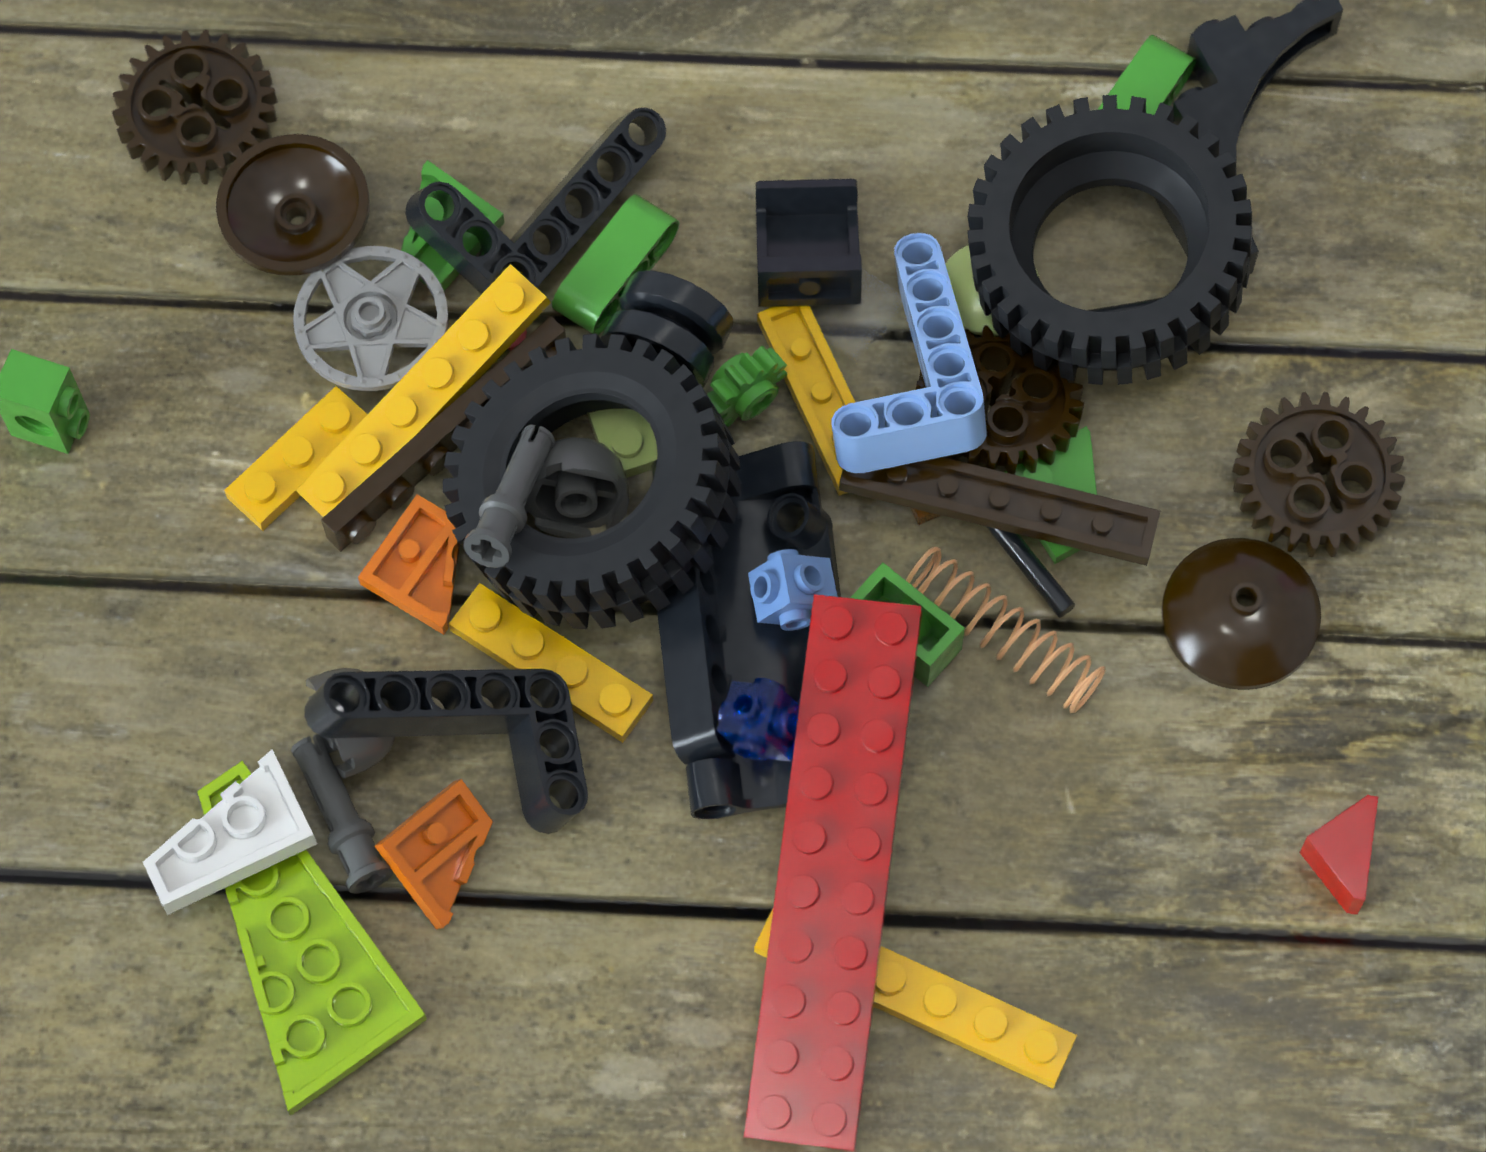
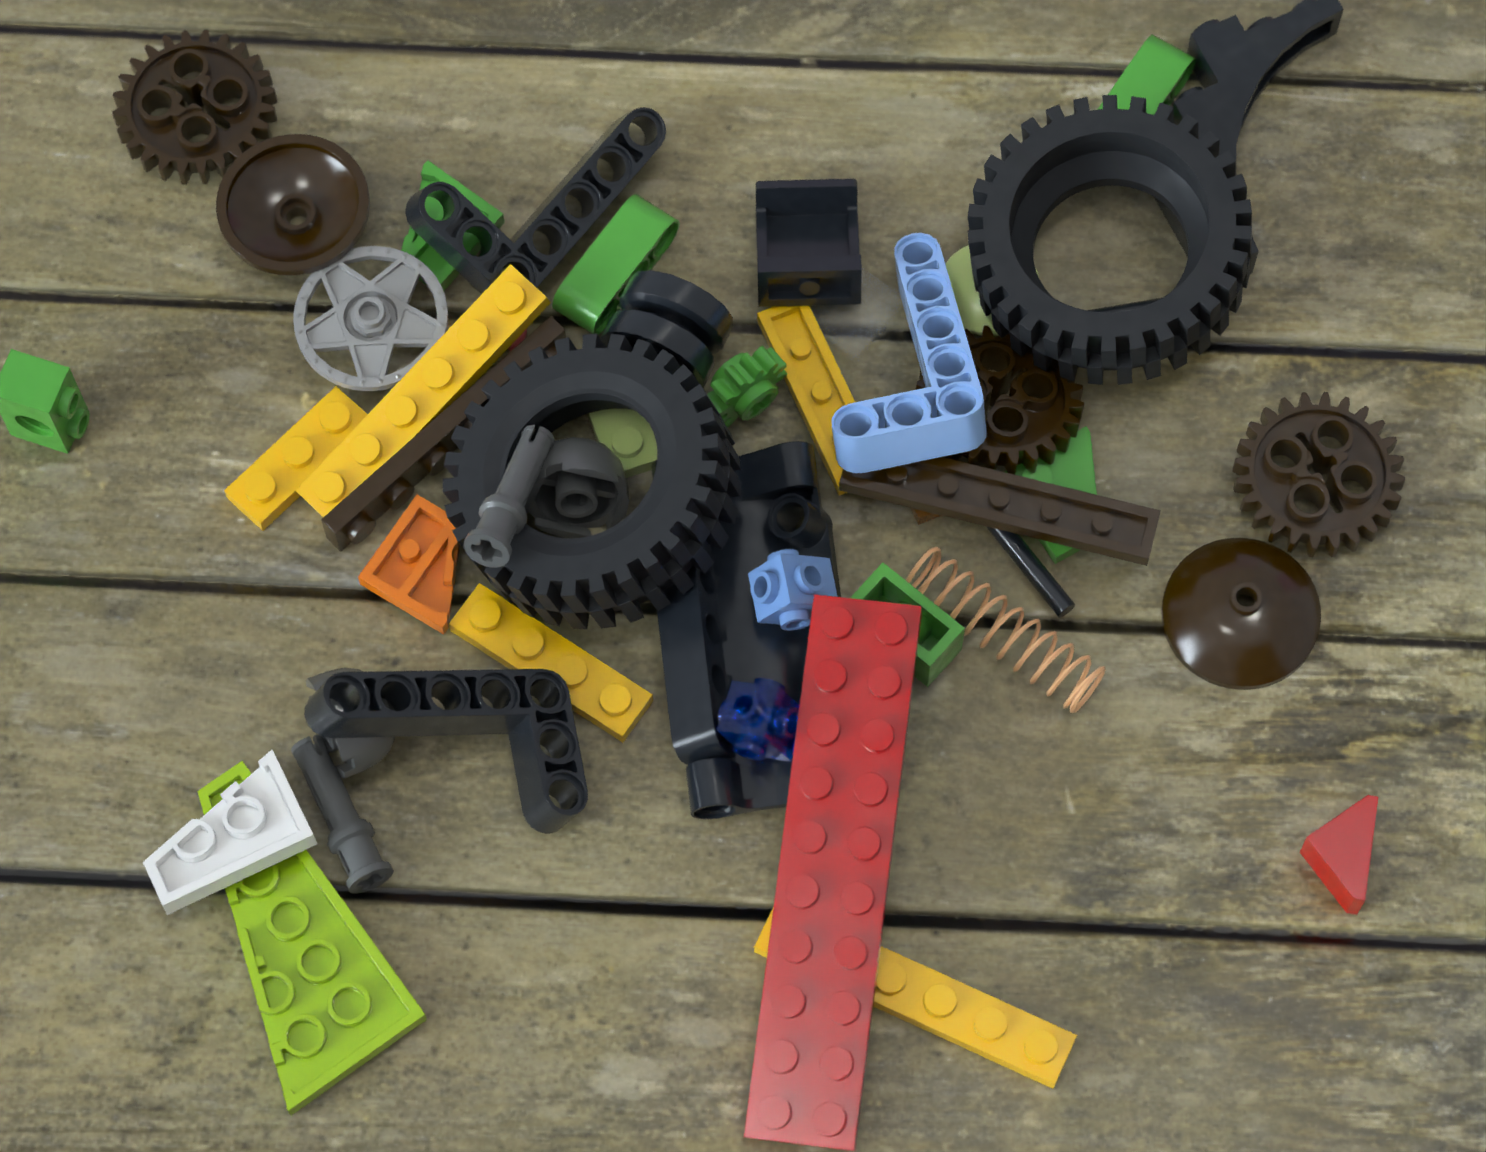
(437, 849): orange wing -> none

